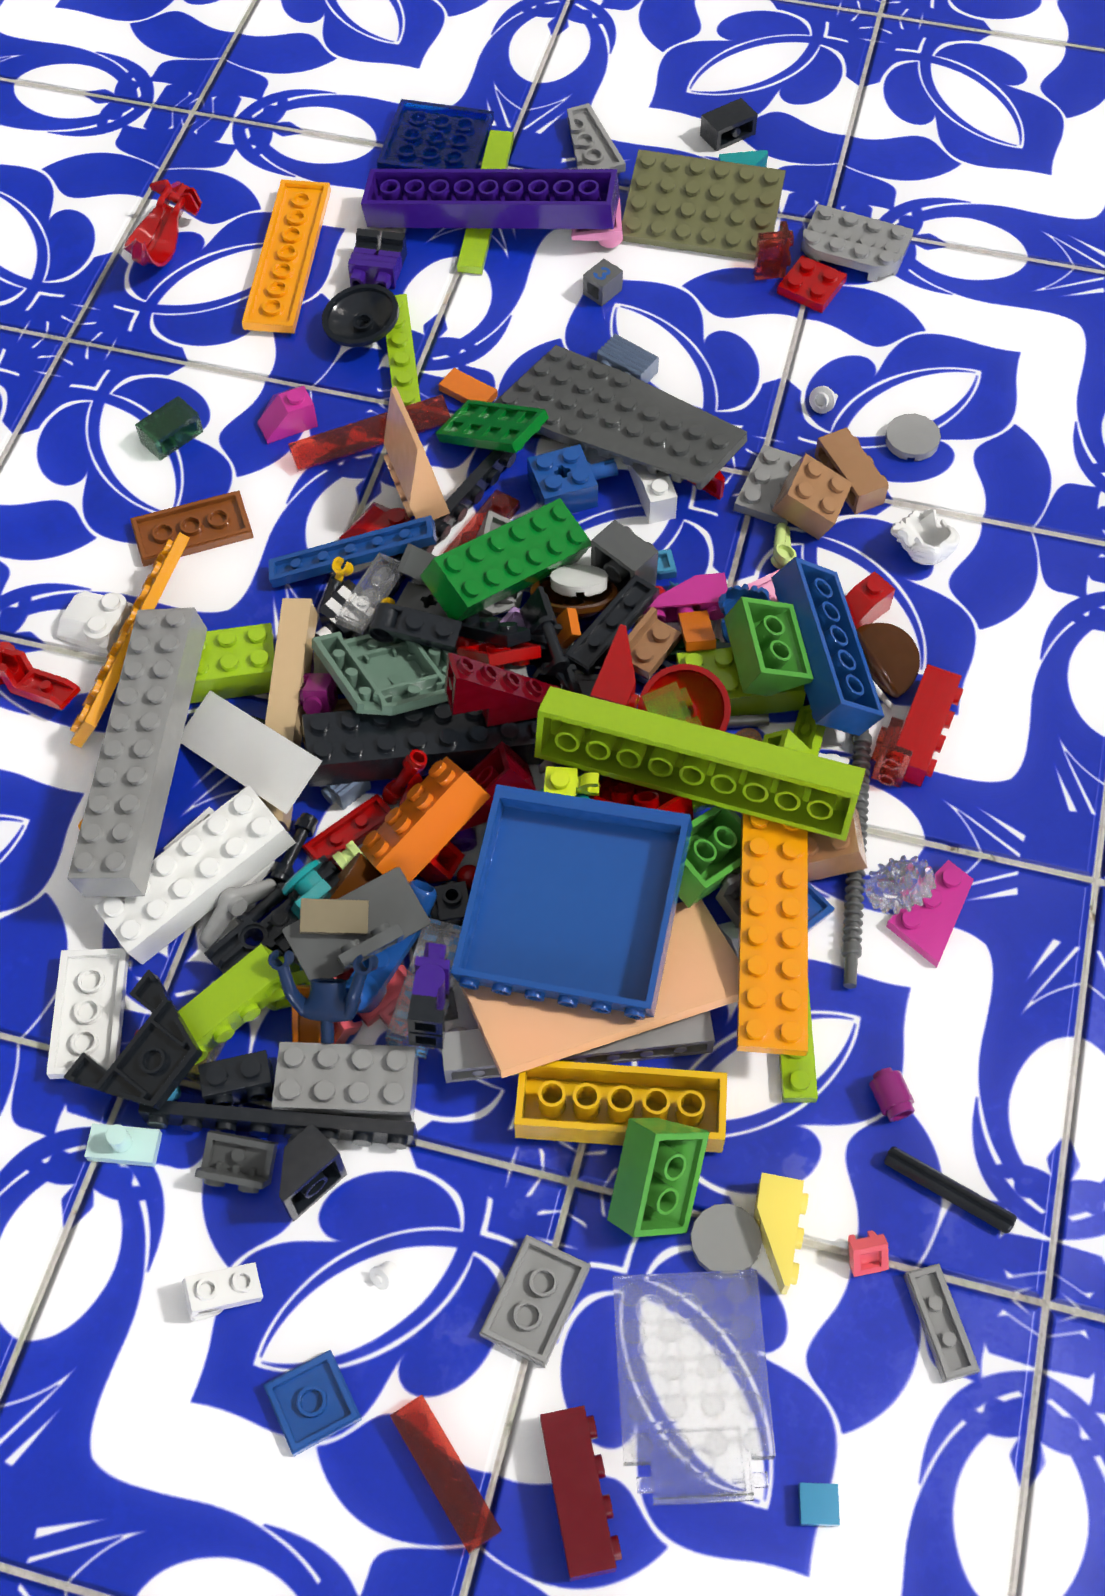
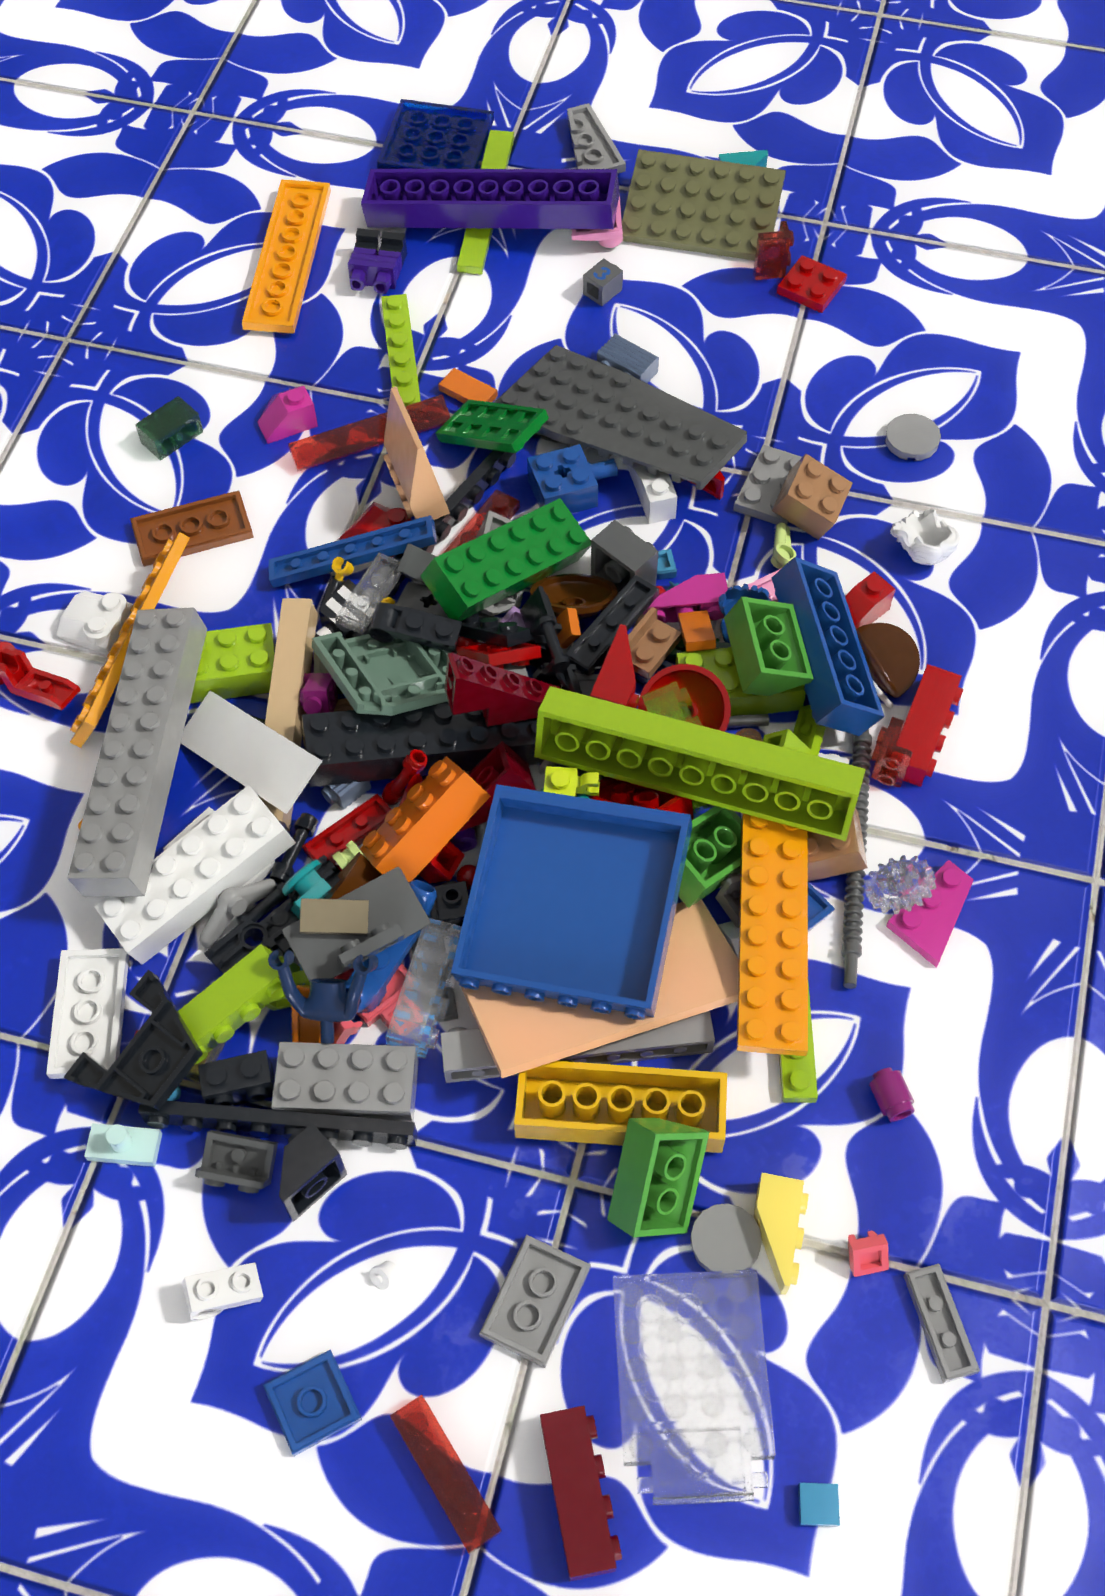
(157, 235): red piece -> none
(360, 315): black dish -> none
(427, 1000): hips -> none
(579, 578): white tile -> none
(728, 124): black brick -> none
(822, 399): white plate -> none
(846, 457): medium nougat brick -> none
(856, 241): light grey plate -> none
(950, 1189): black axle -> none

